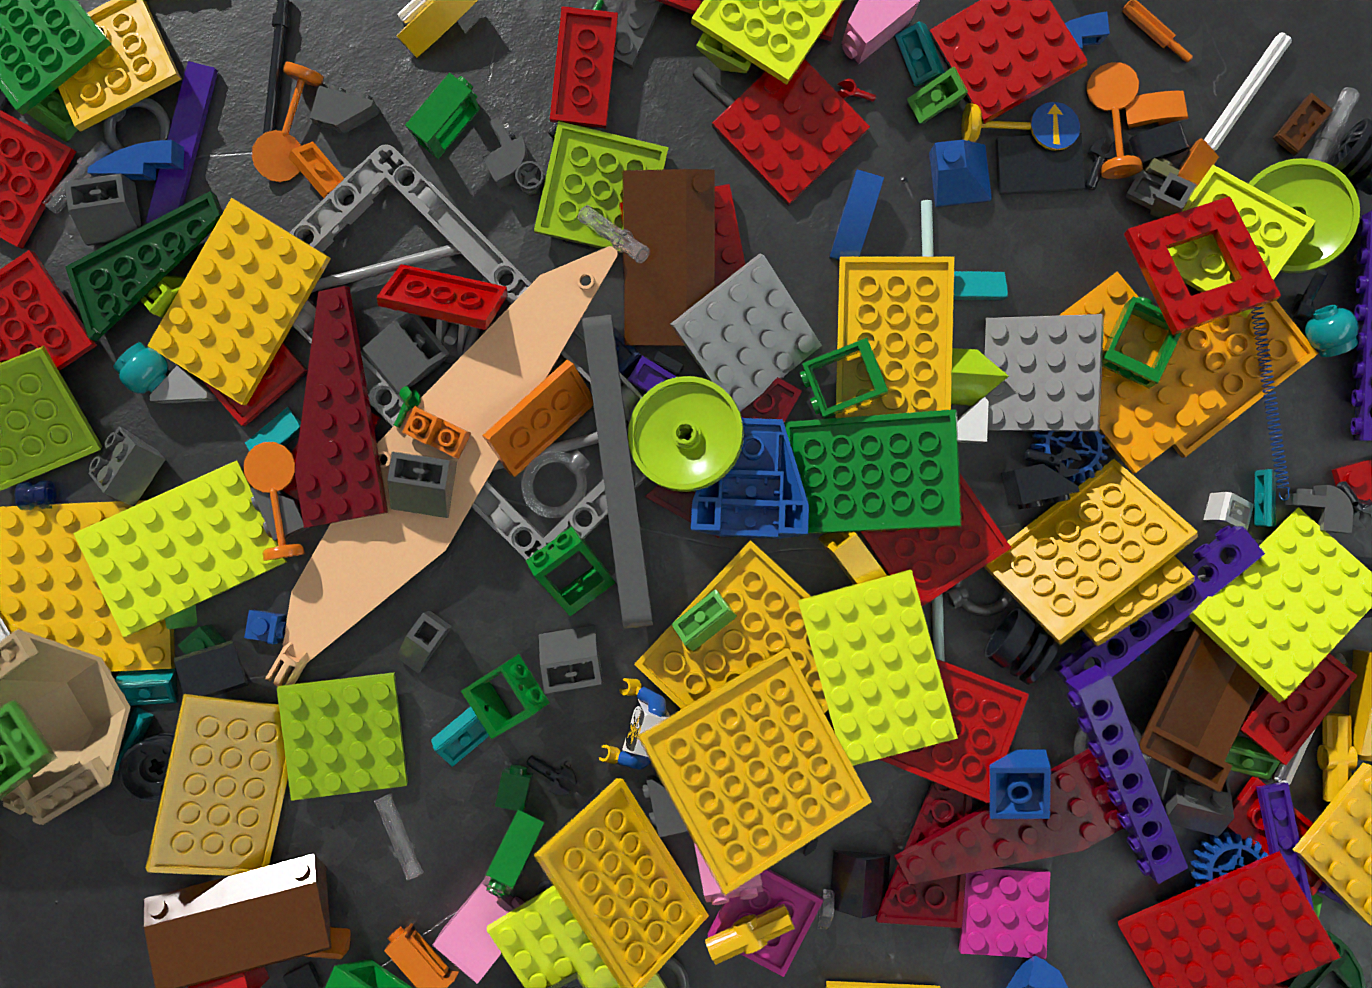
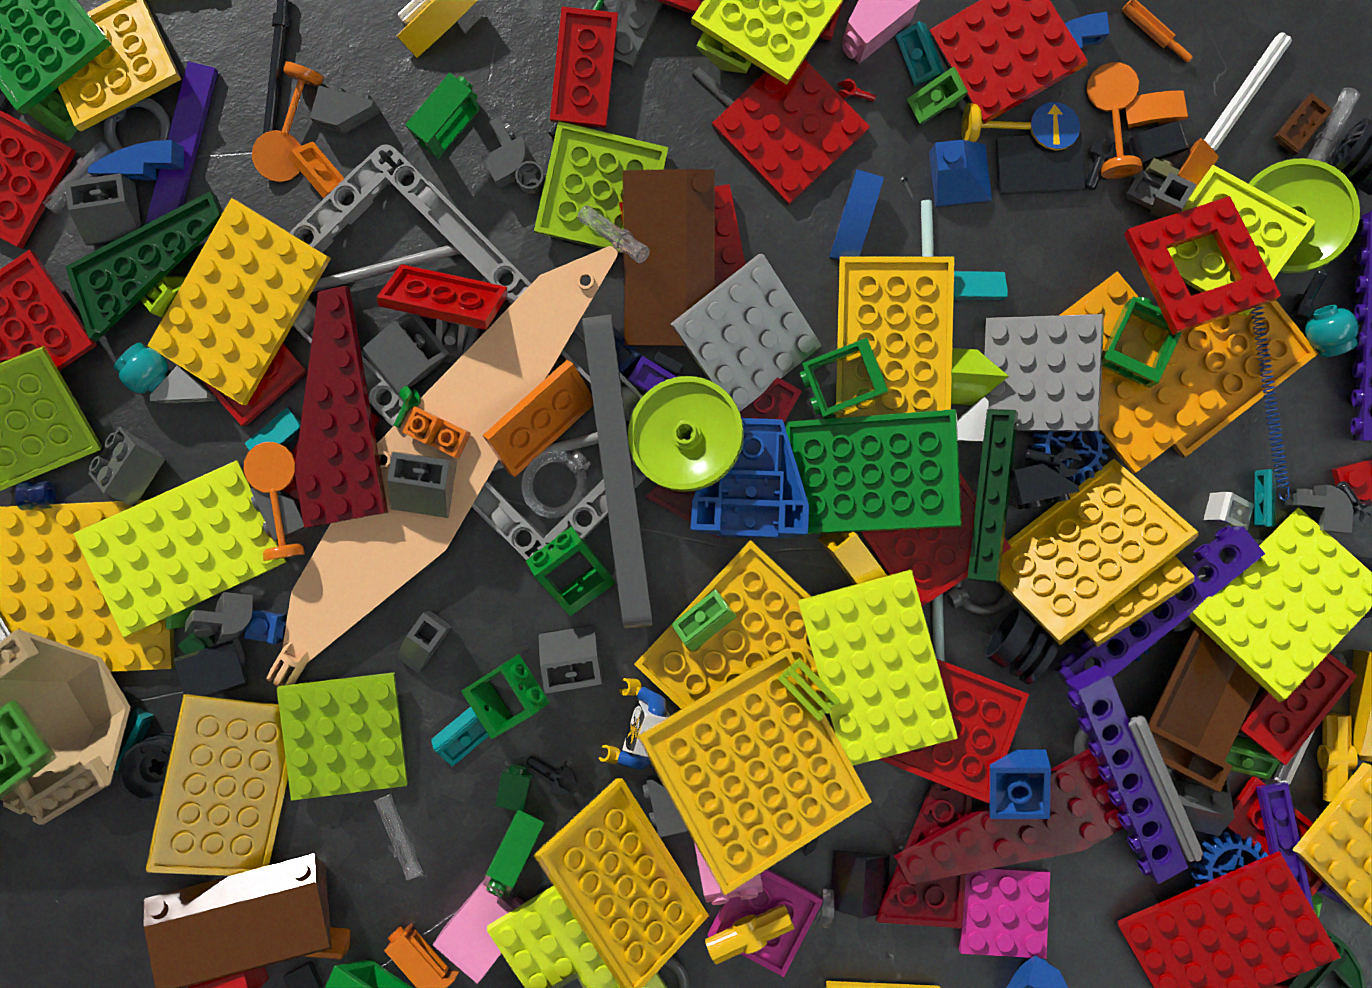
(148, 686): teal slope -> none
(228, 620): none -> dark grey brick
(826, 707): none -> lime tile
(992, 495): none -> dark green plate
(1165, 788): none -> light grey axle

